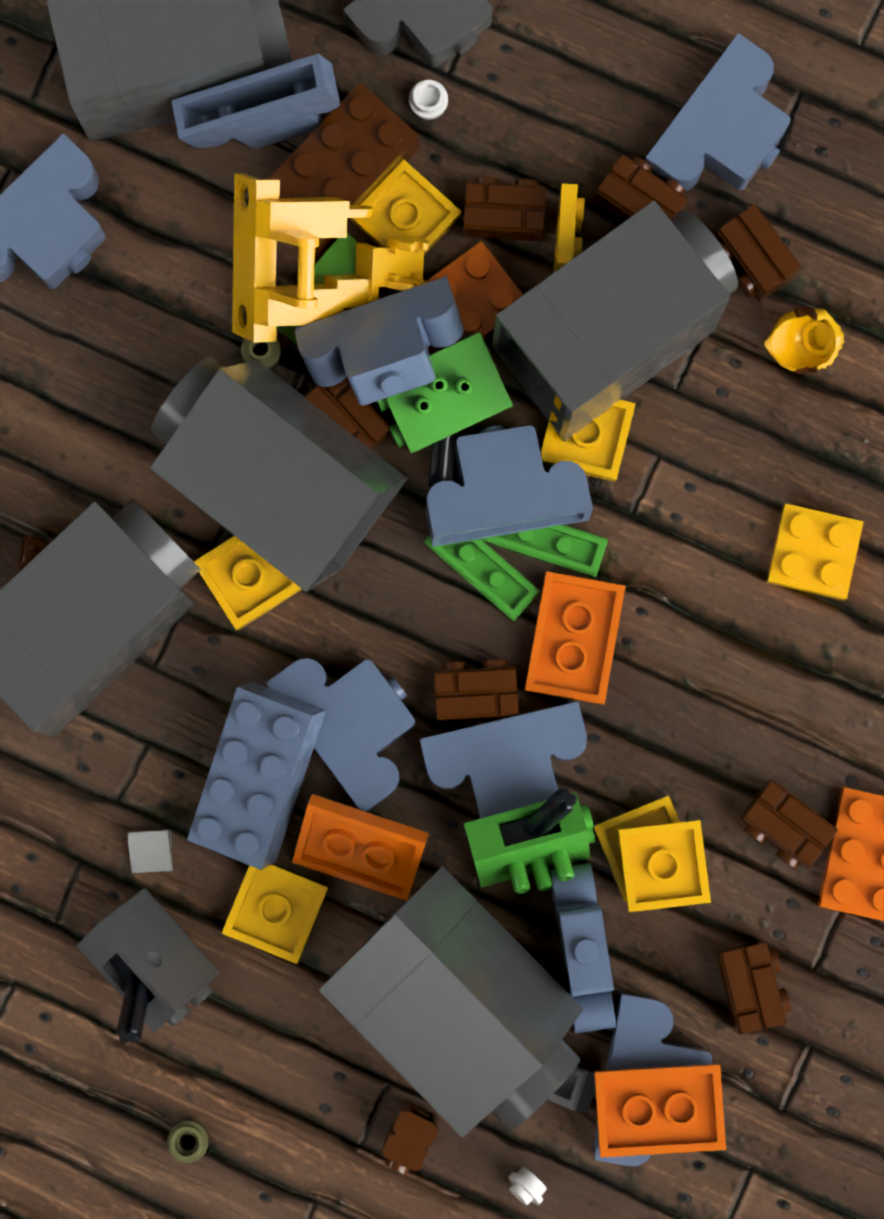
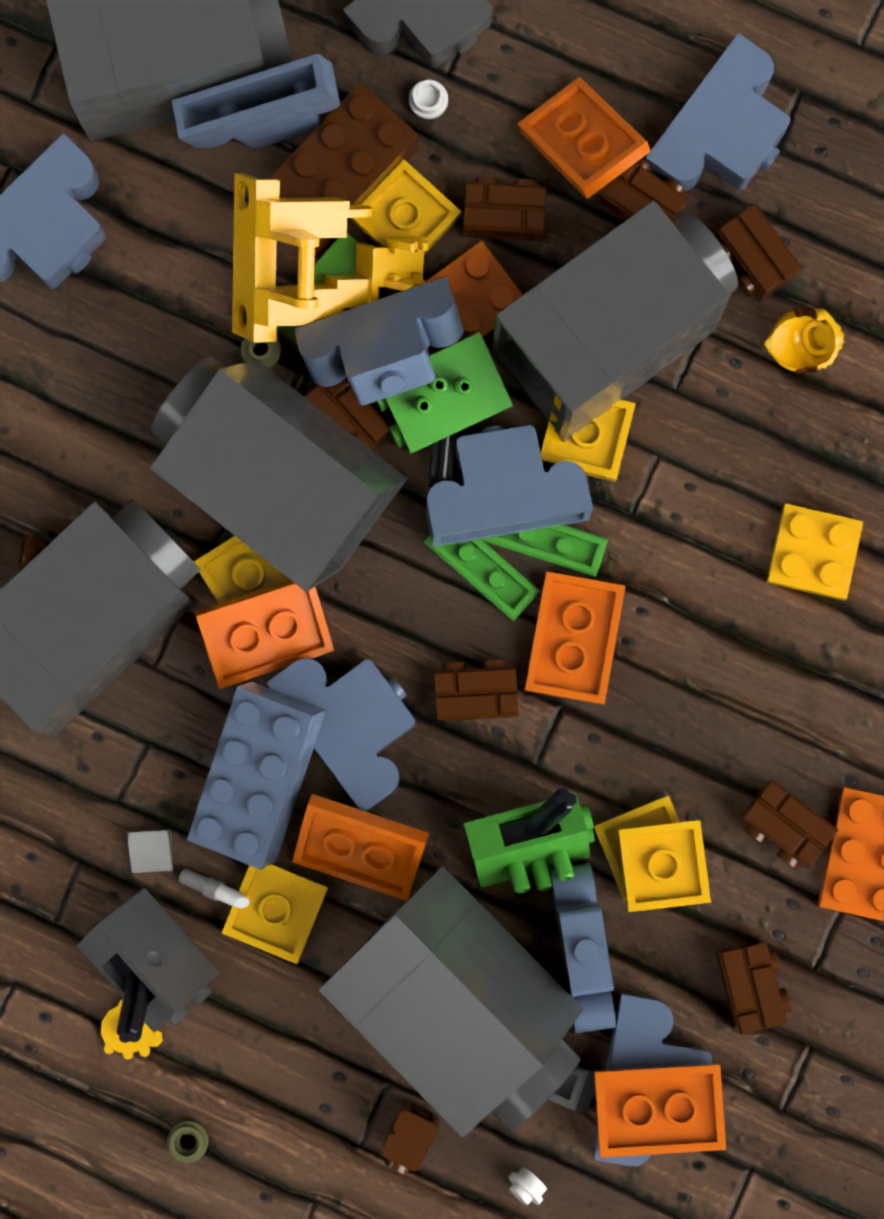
(112, 1042): none -> yellow piece
(213, 889): none -> piece
(263, 632): none -> orange plate
(507, 757): sand blue brick -> none
(569, 221): yellow plate -> none
(583, 137): none -> orange plate

